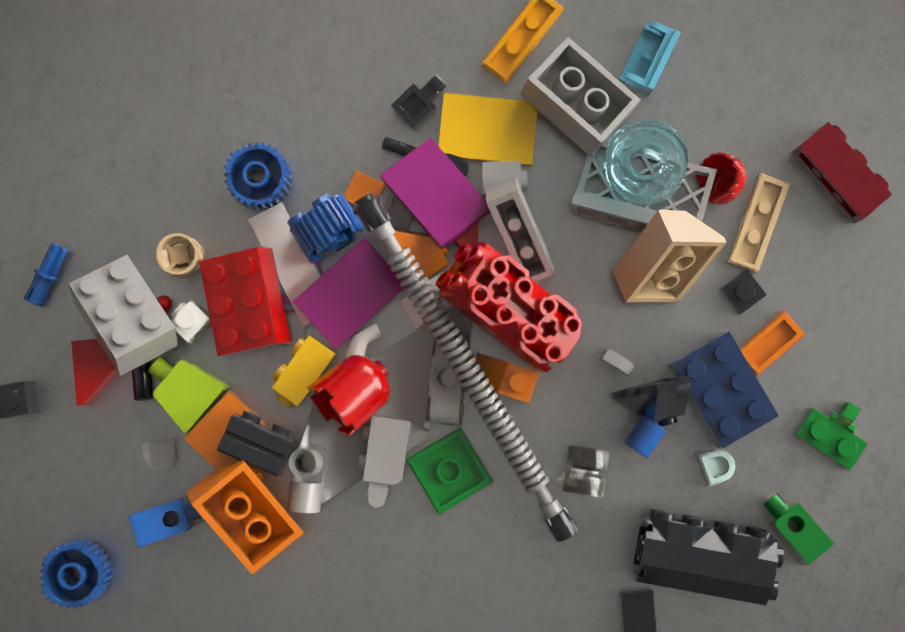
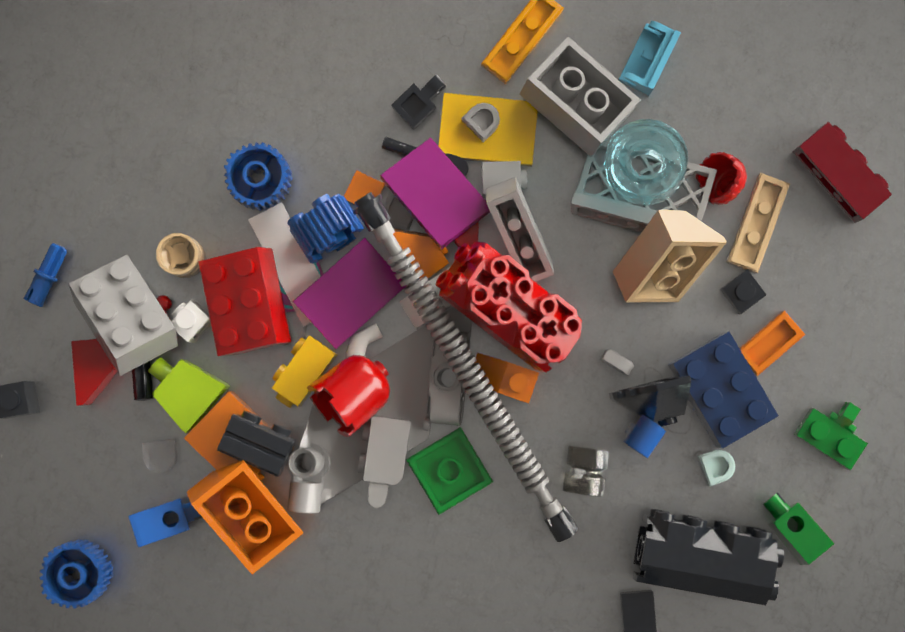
(482, 120): none -> light grey tile

